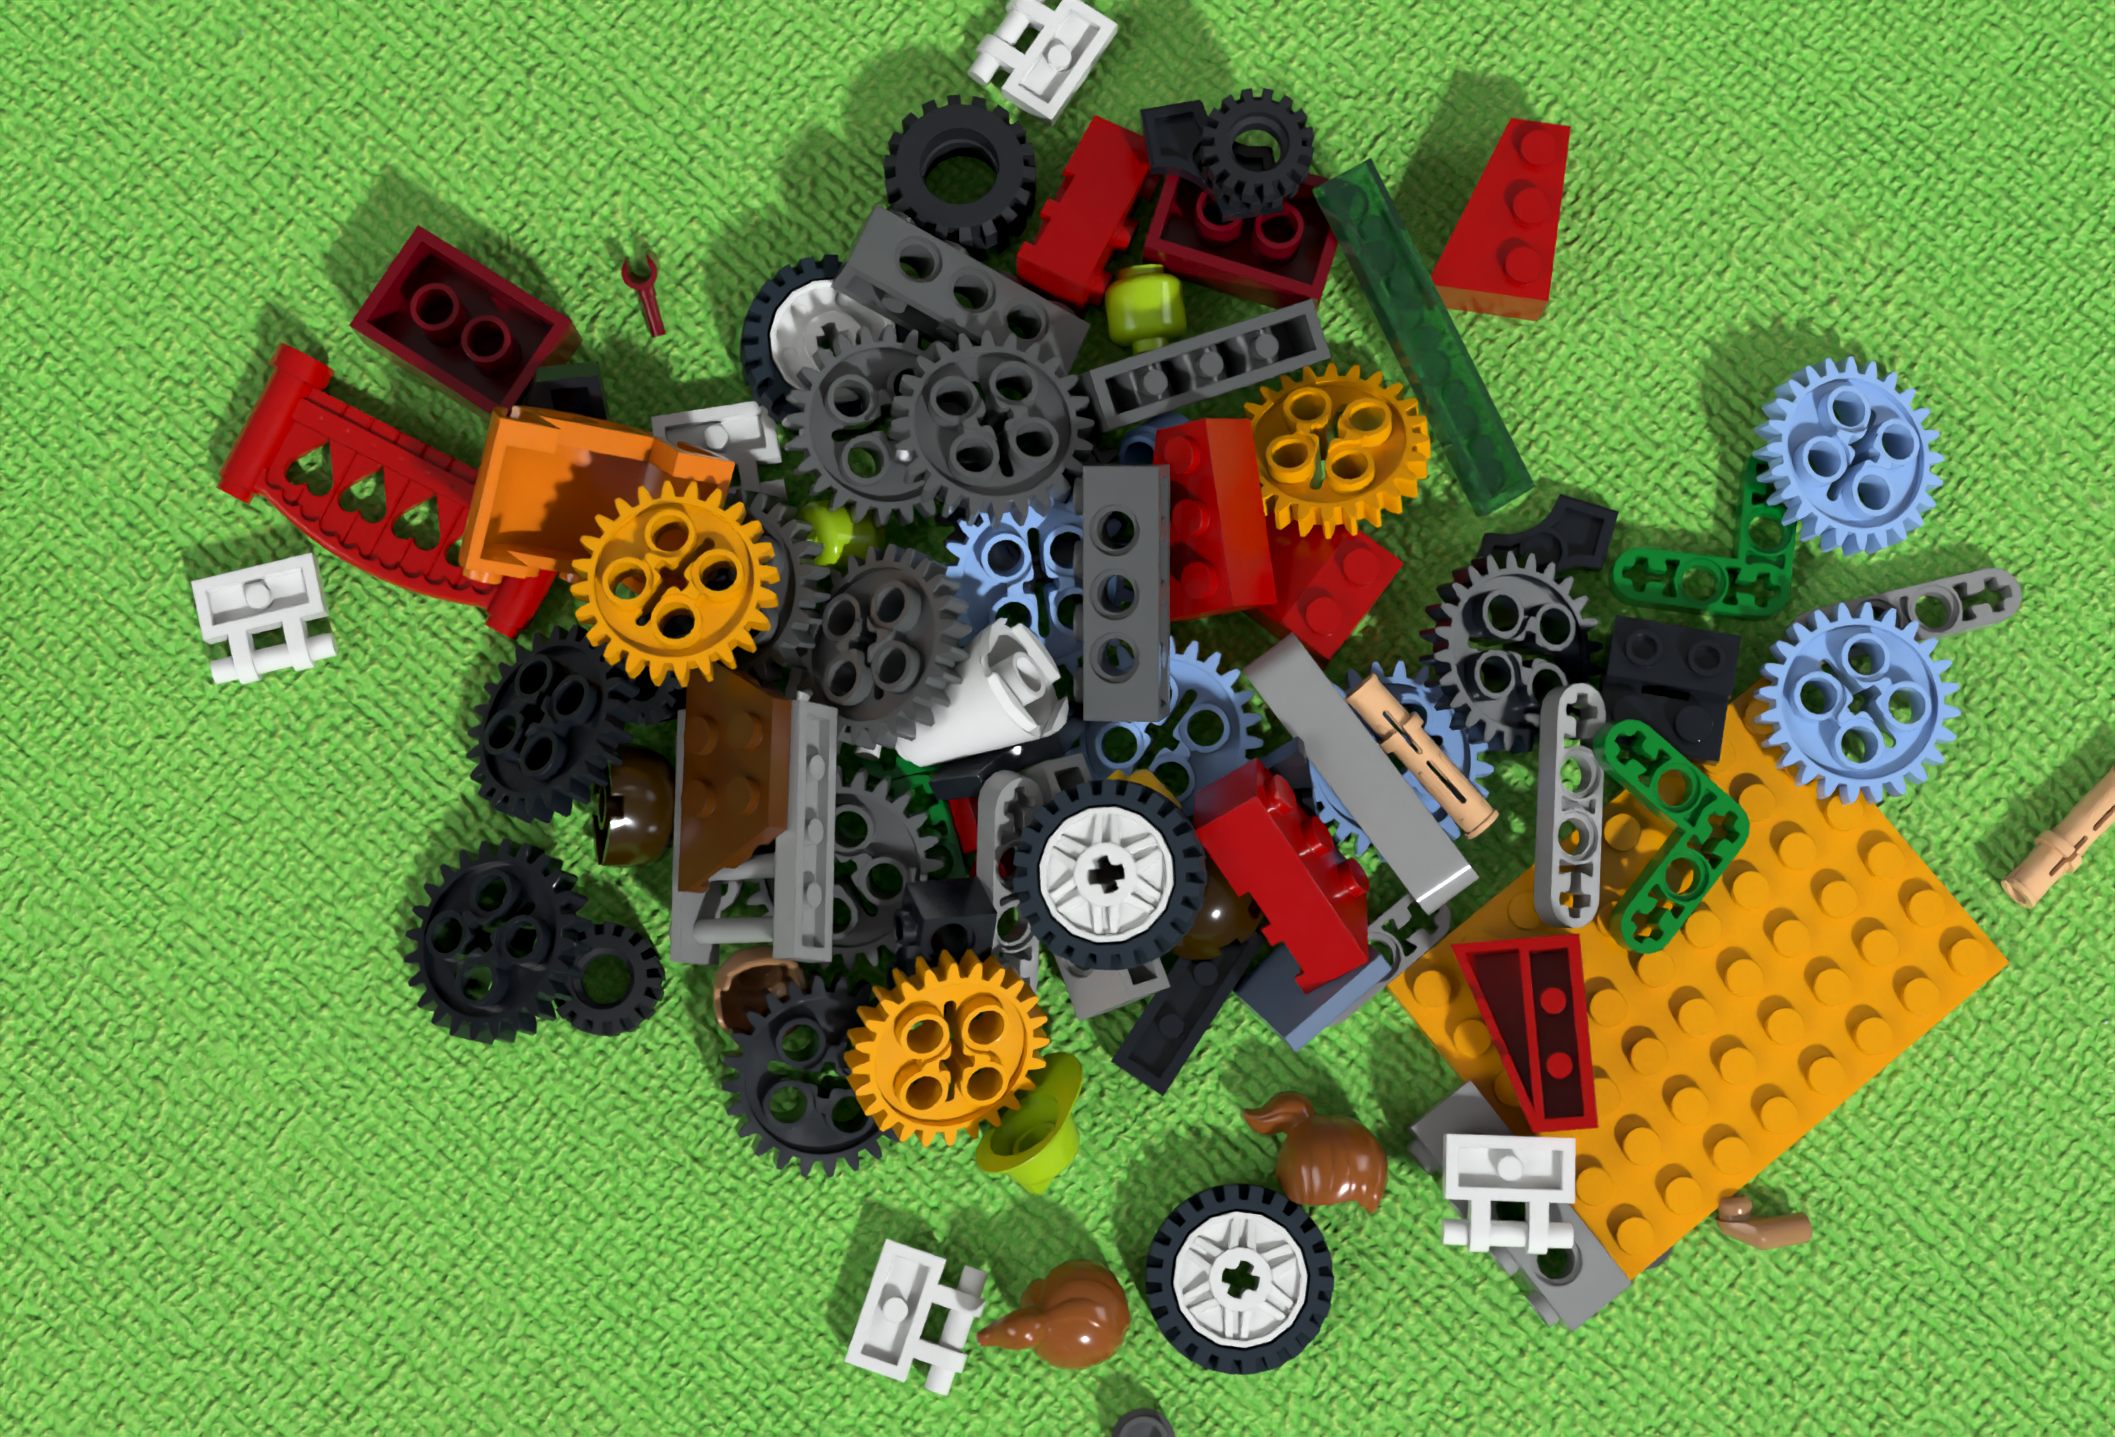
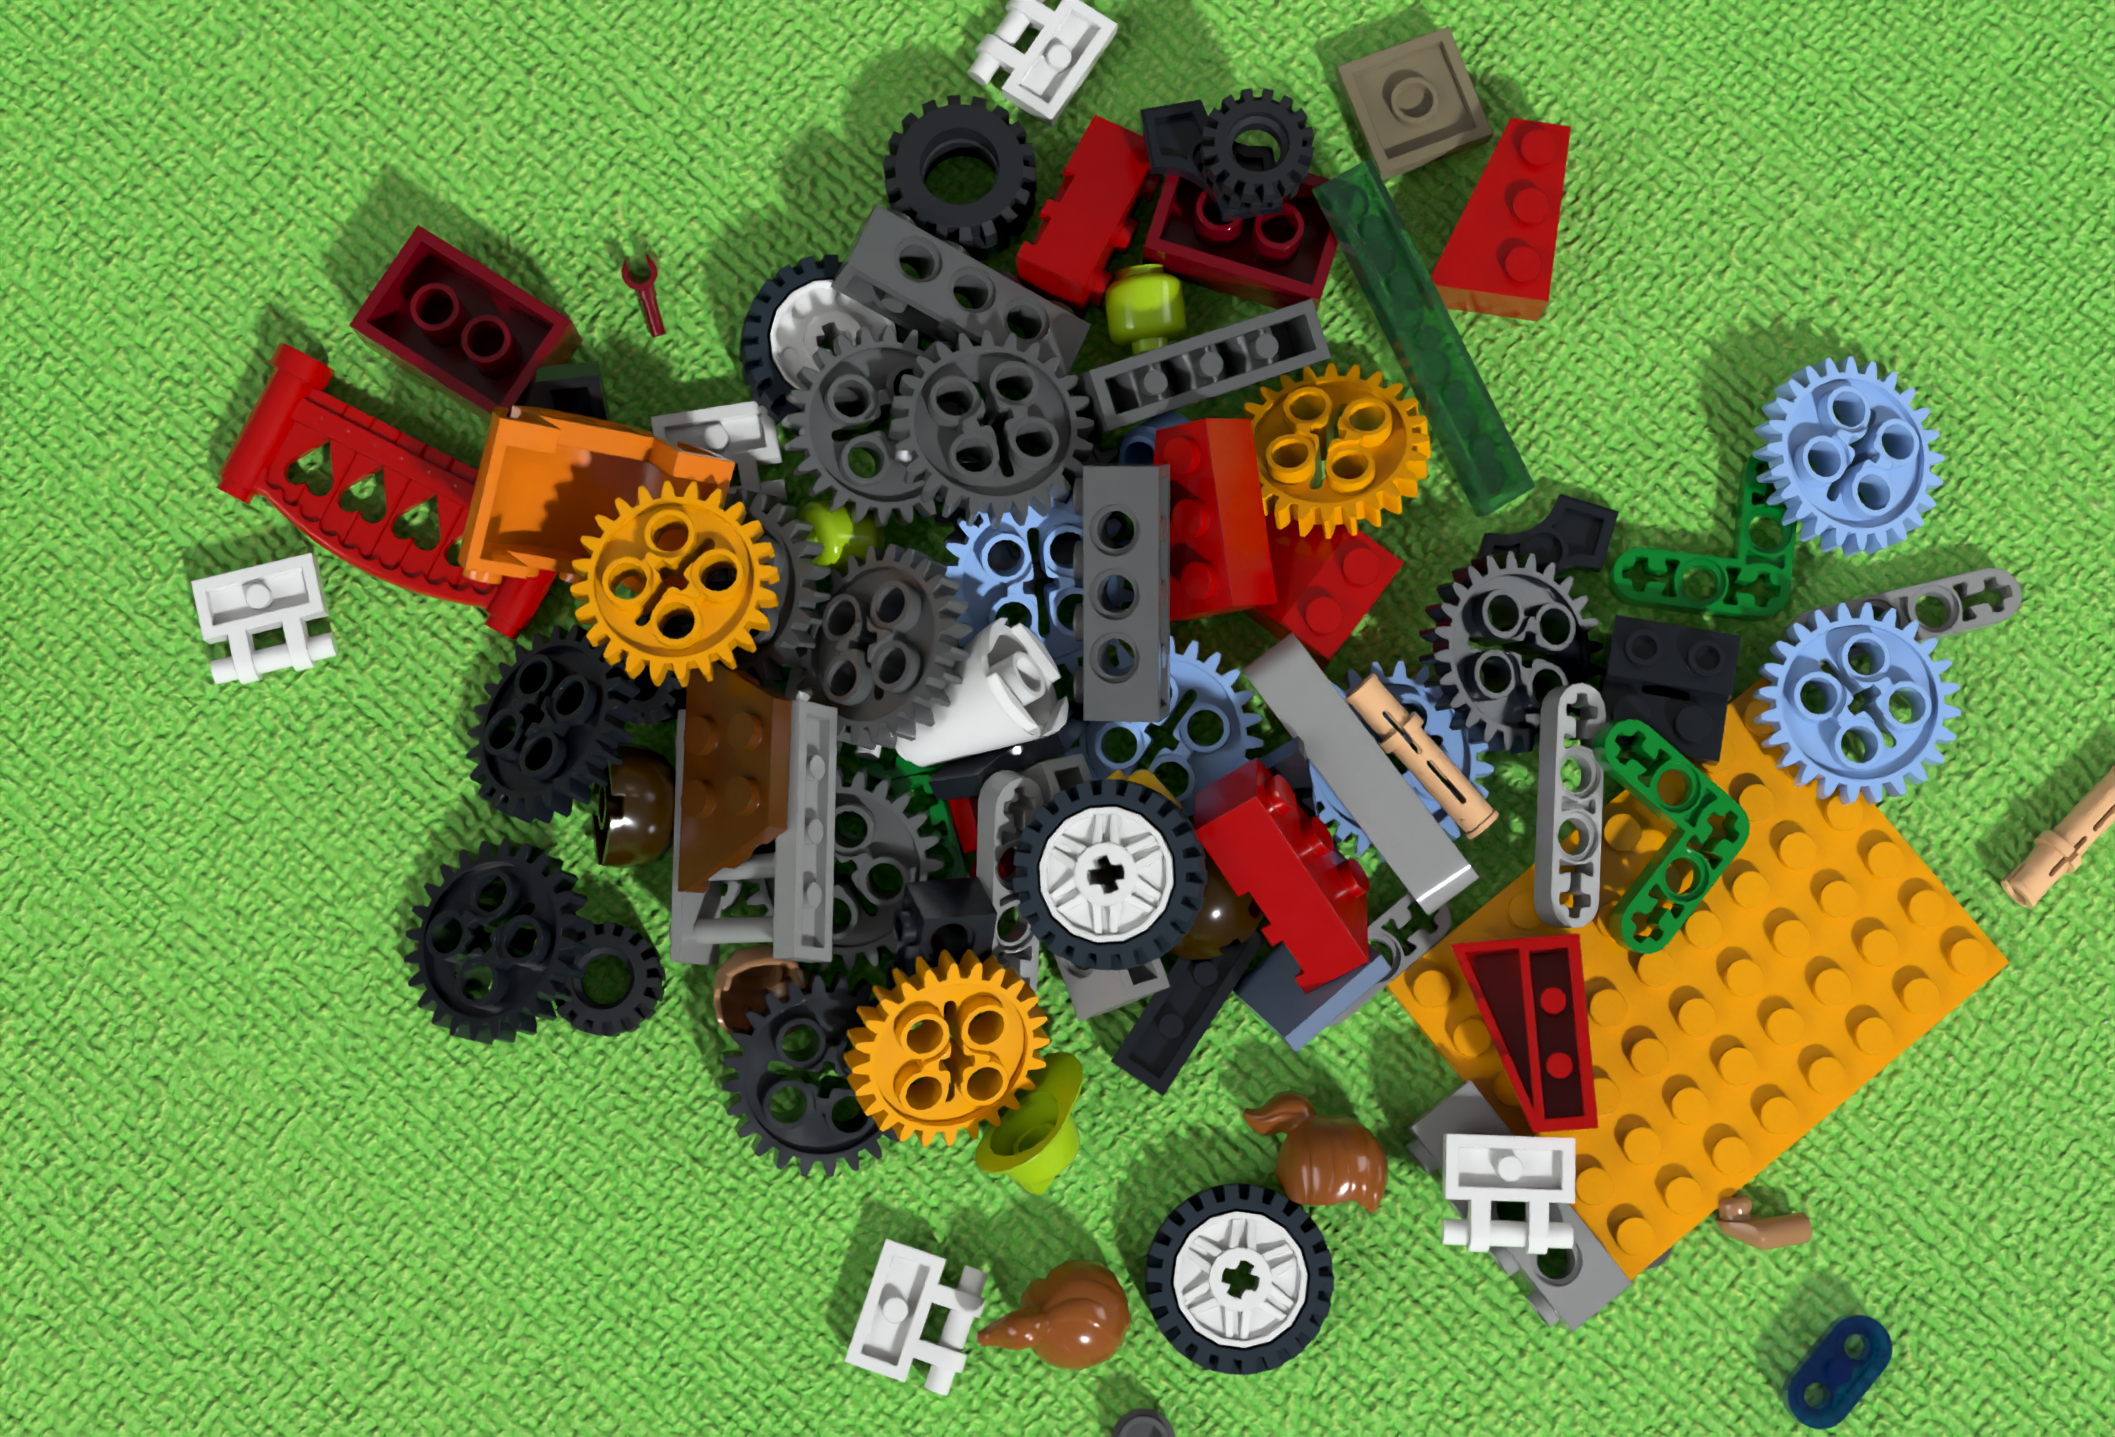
(1414, 103): none -> dark tan plate
(1840, 1377): none -> clear blue plate

